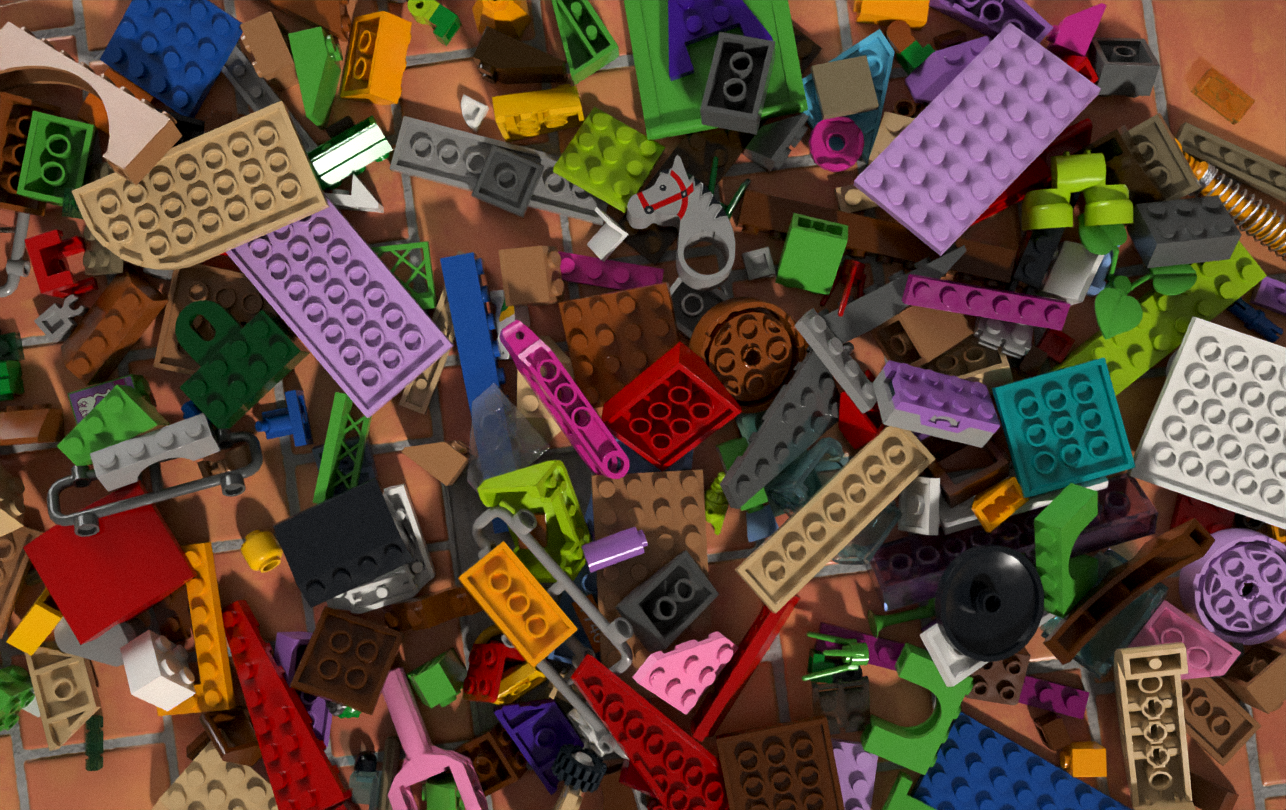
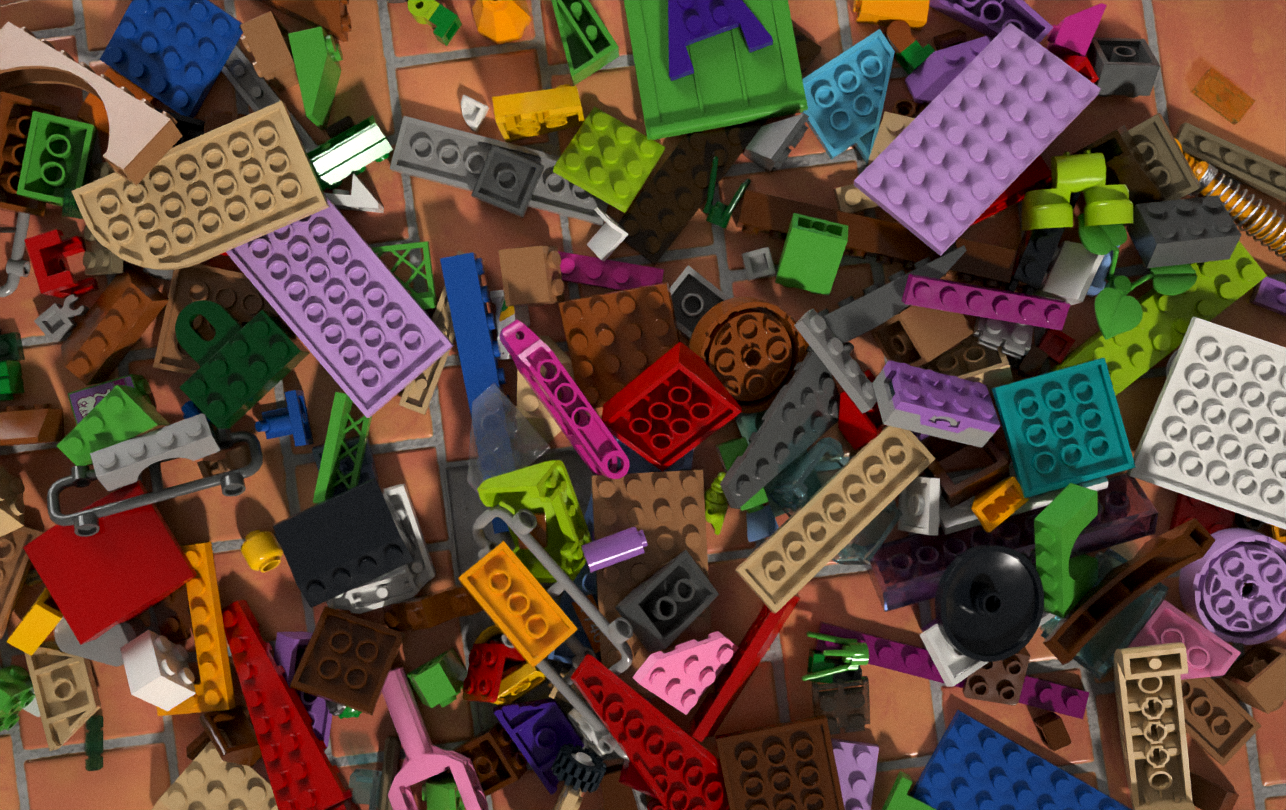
(365, 762): black hinge -> none
(376, 58): light orange slope -> none
(441, 459): medium nougat slope -> none
(515, 62): dark brown slope -> none
(689, 206): light grey animal -> none
(738, 83): dark grey brick -> none
(828, 158): dark pink tile -> none
(844, 87): dark tan tile -> none
(850, 275): red plant -> none
(878, 622): bright green piece -> none
(917, 745): bright green arch -> none
(1070, 139): red tile -> none
(1084, 759): light orange brick -> none
(1255, 320): blue pin -> none

